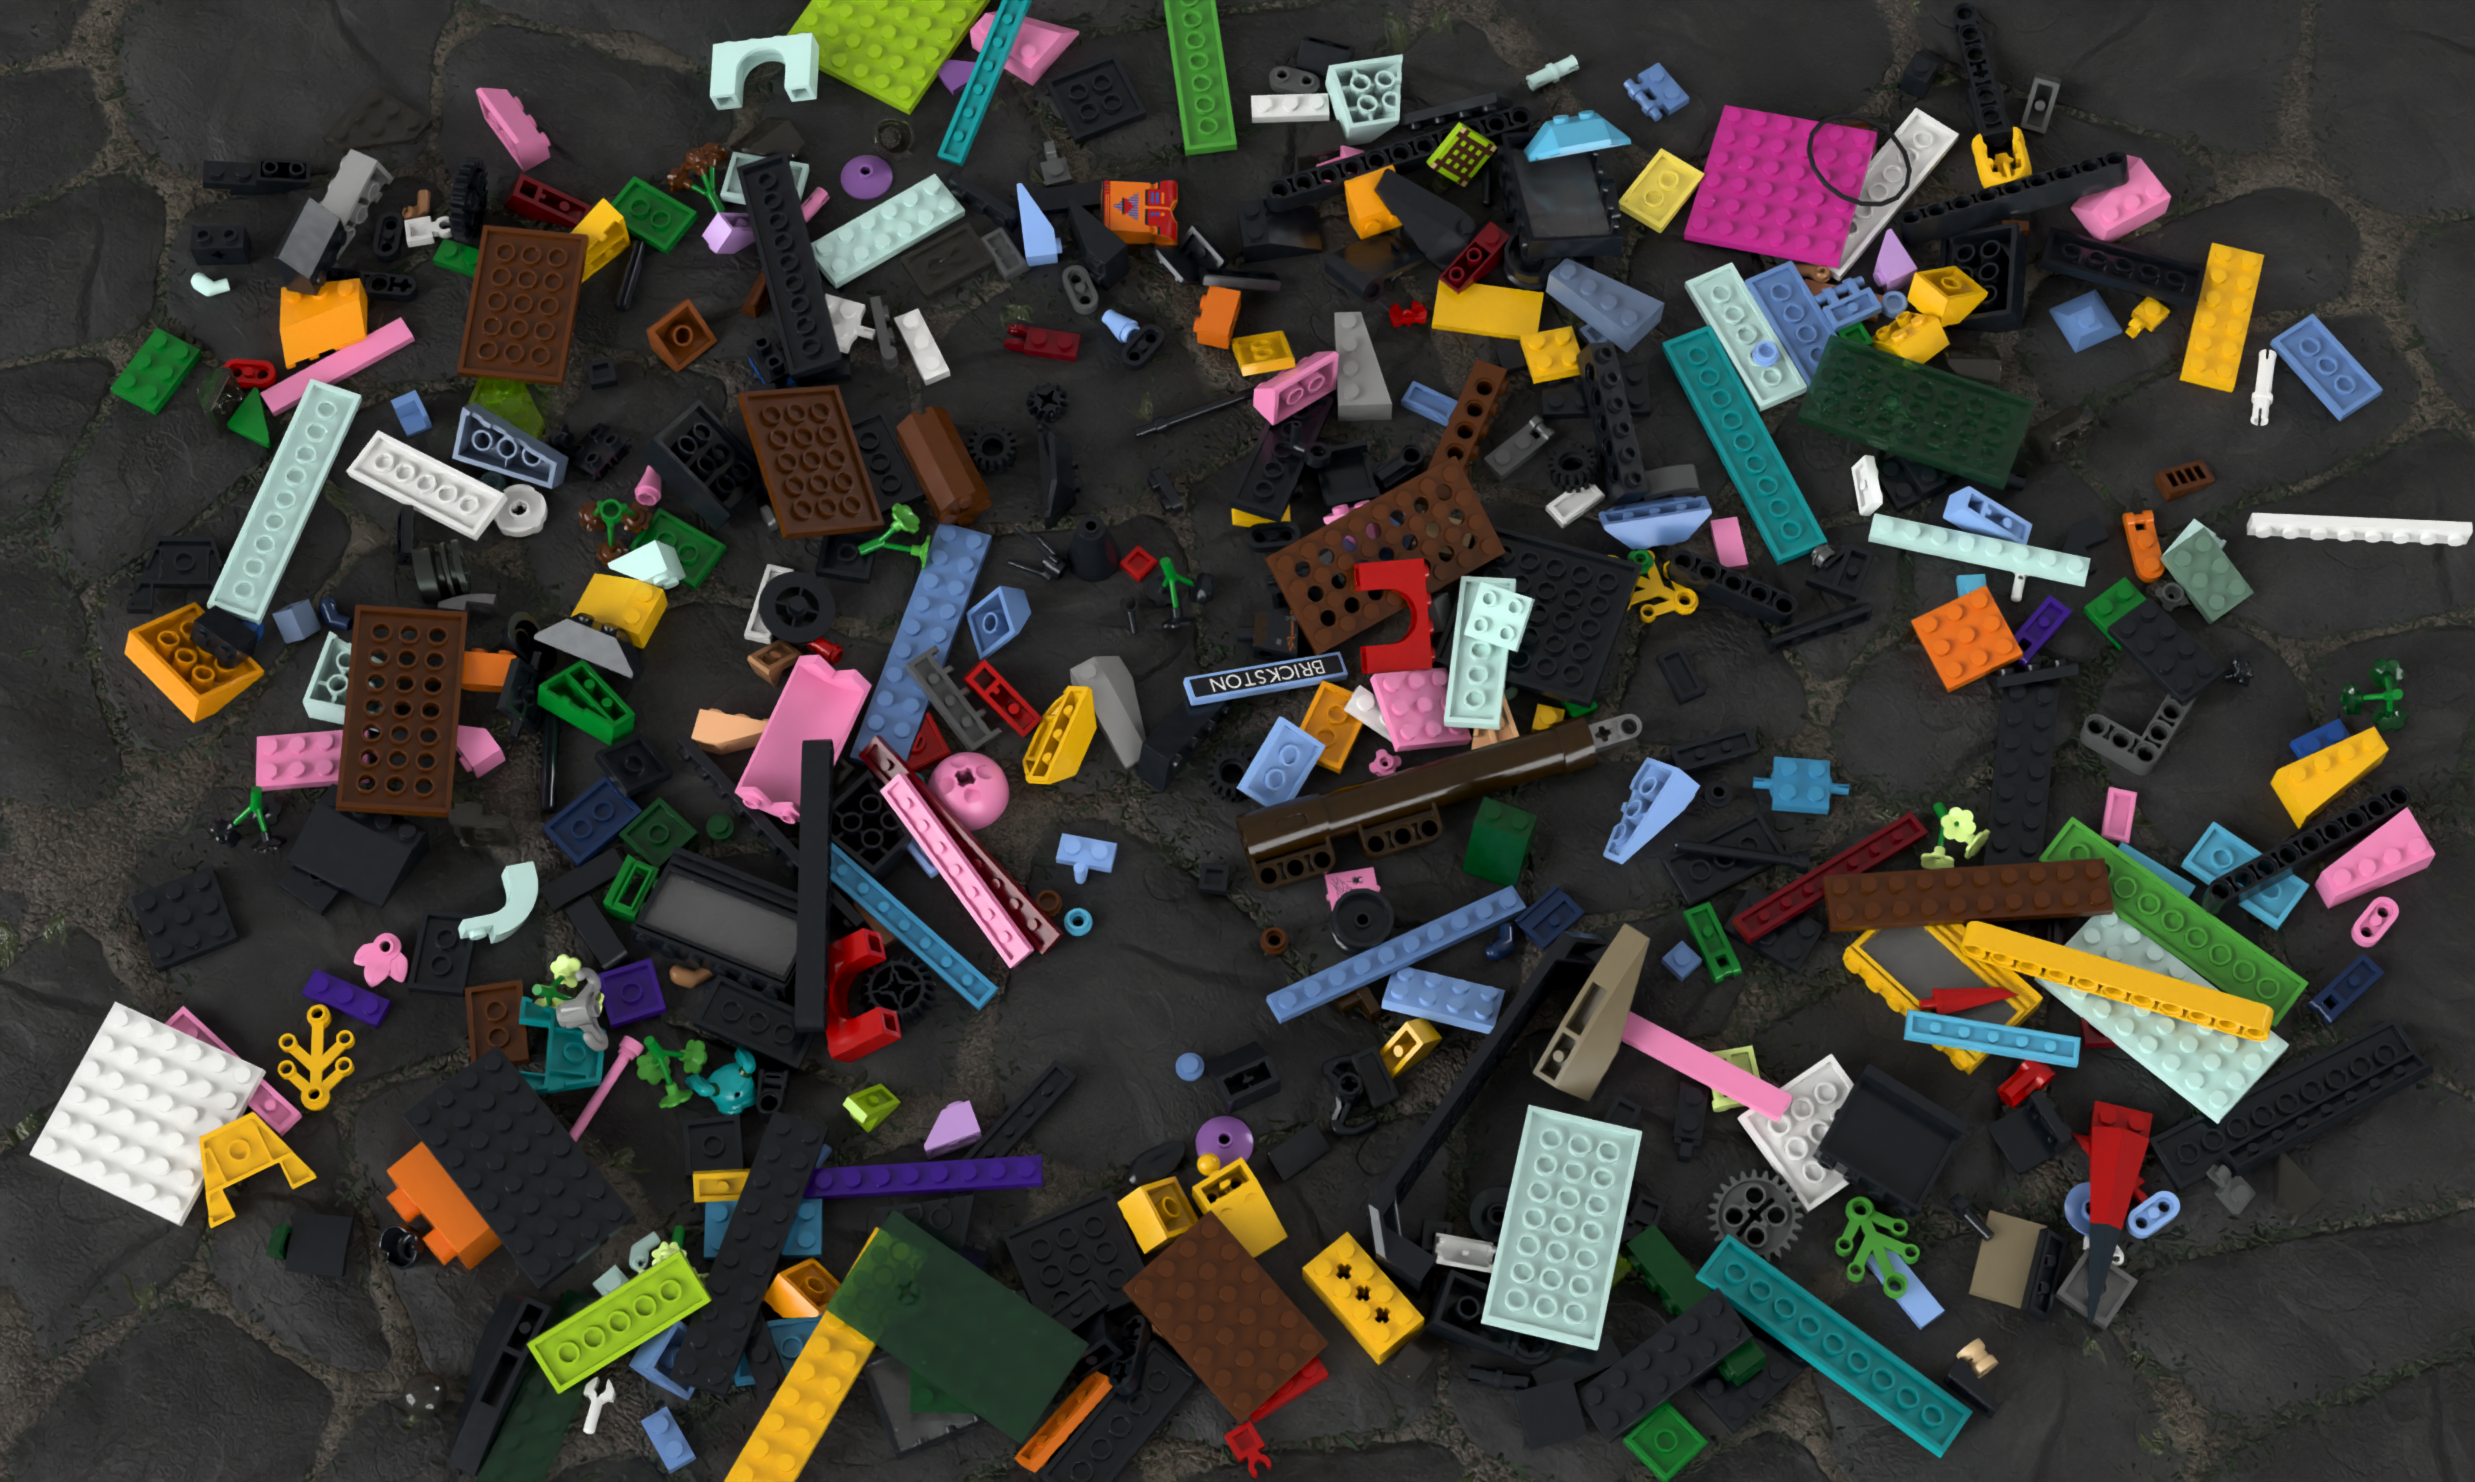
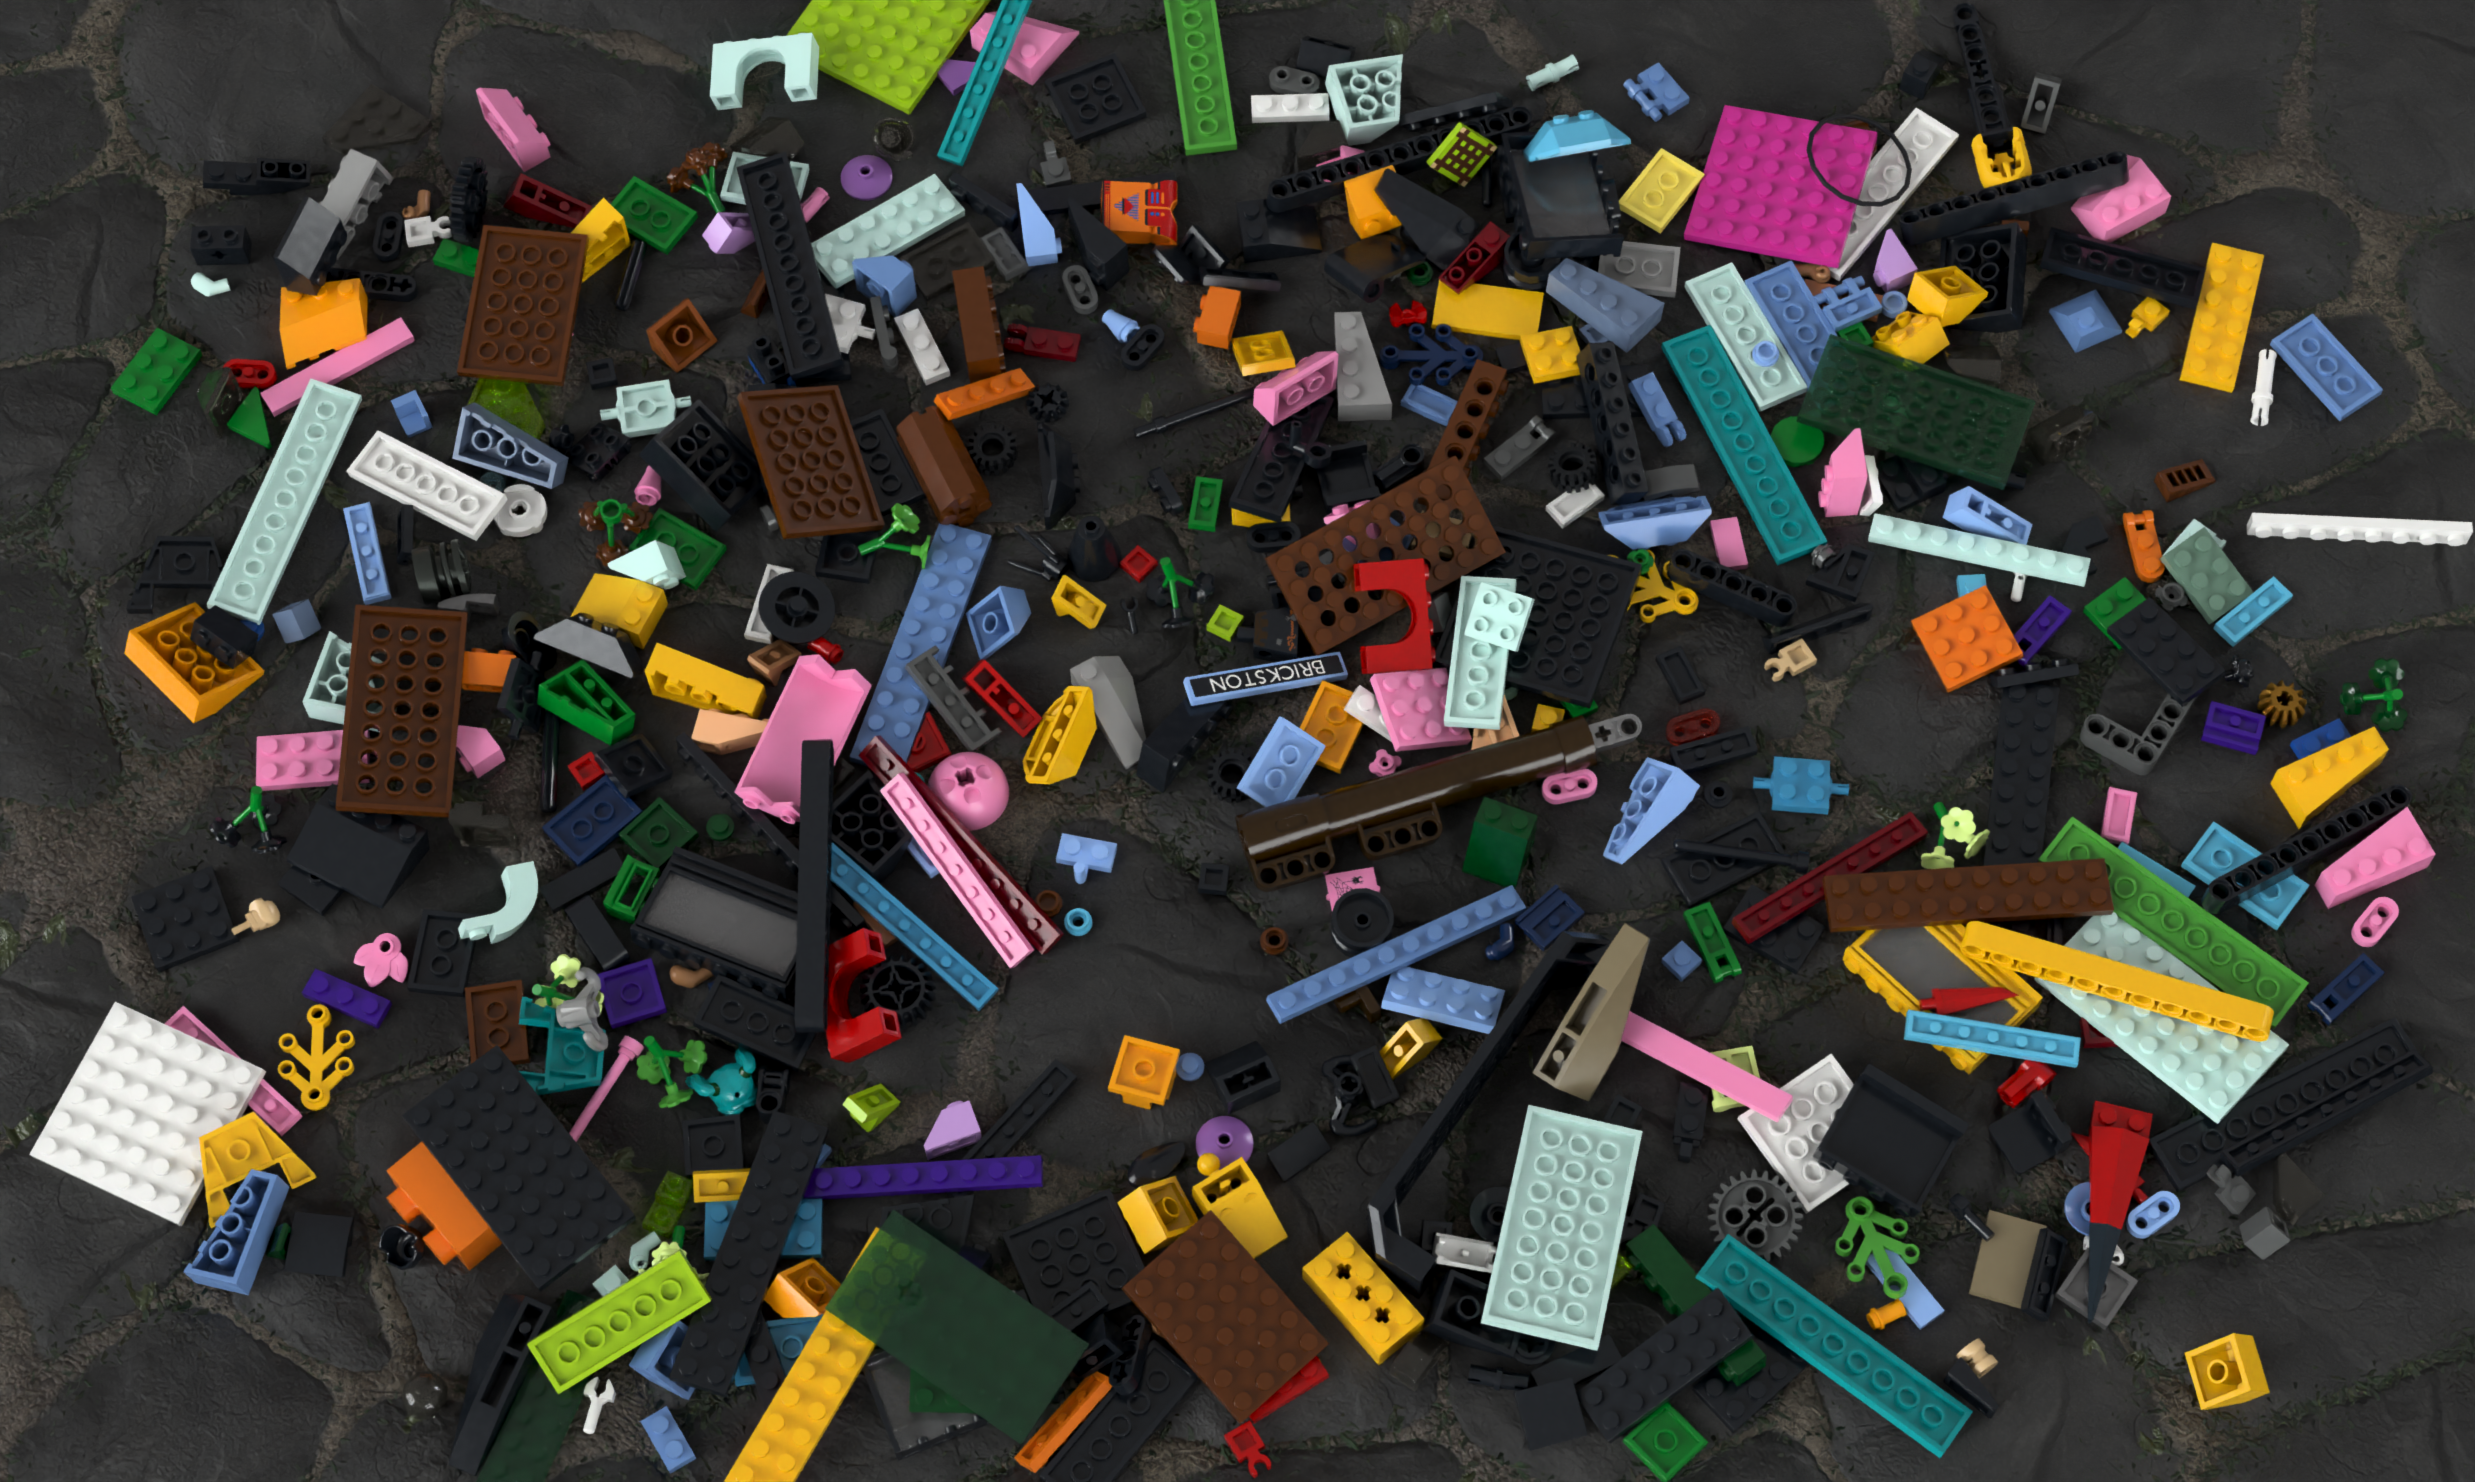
(241, 1236): none -> medium blue wedge
(261, 916): none -> tan piece
(330, 615): dark blue arm -> none
(367, 553): none -> light blue tile
(586, 771): none -> red plate
(645, 408): none -> light aqua plate
(668, 1204): none -> clear neon green slope
(702, 684): none -> yellow wedge
(886, 278): none -> medium blue slope
(978, 323): none -> reddish brown brick
(984, 394): none -> orange plate
(1078, 602): none -> yellow slope
(1144, 1072): none -> light orange panel
(1205, 504): none -> green plate
(1225, 623): none -> lime plate
(1423, 268): none -> dark green plate
(1434, 356): none -> dark blue plant
(1569, 786): none -> bright pink plate
(1644, 268): none -> light grey plate
(1657, 409): none -> medium blue hinge
(1691, 726): none -> clear red plate
(1793, 658): none -> tan plate
(1797, 442): none -> green tile
(1844, 478): none -> bright pink slope
(1880, 1317): none -> light orange pin
(2227, 1371): none -> yellow slope
(2233, 728): none -> dark purple plate
(2253, 611): none -> medium azure plate
(2264, 1233): none -> dark grey panel
(2292, 706): none -> pearl gold gear

